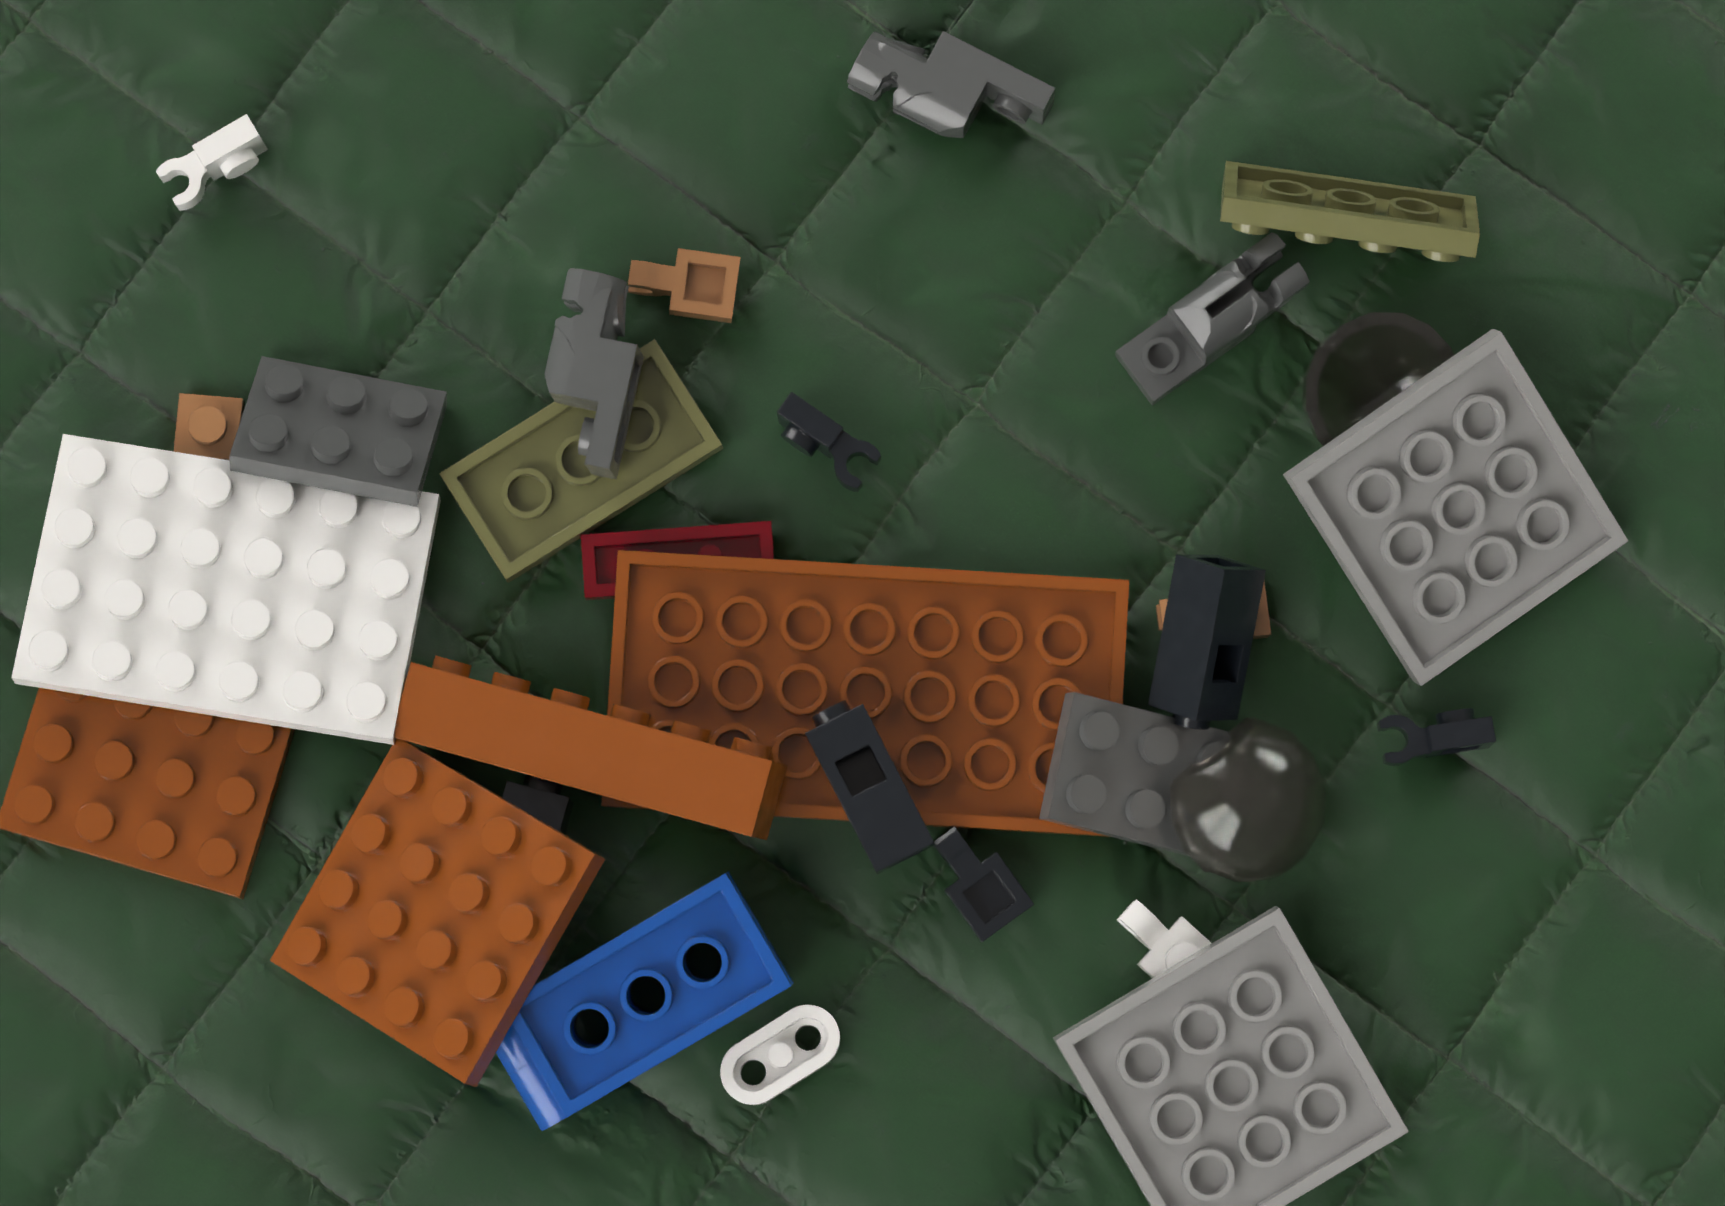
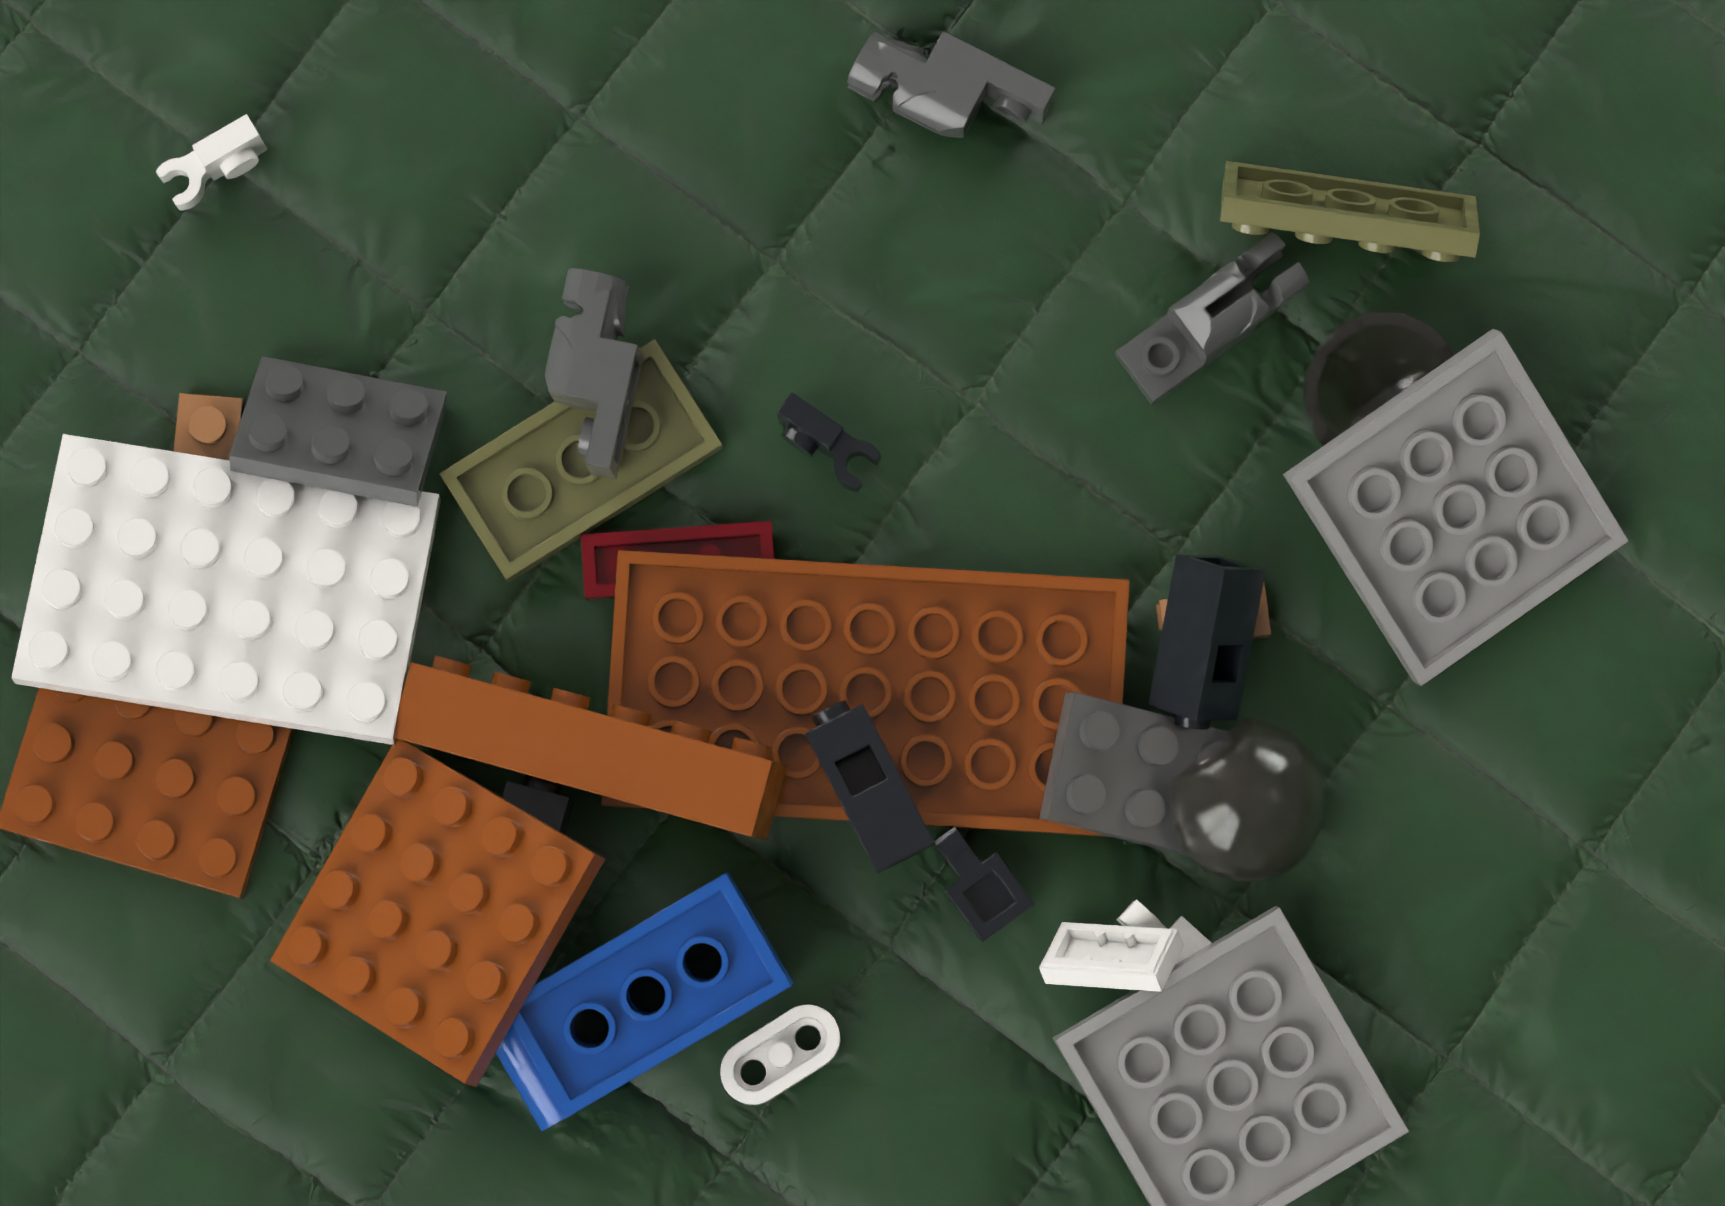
(699, 284): medium nougat plate -> none
(1111, 956): none -> white plate
(1454, 733): black plate -> none

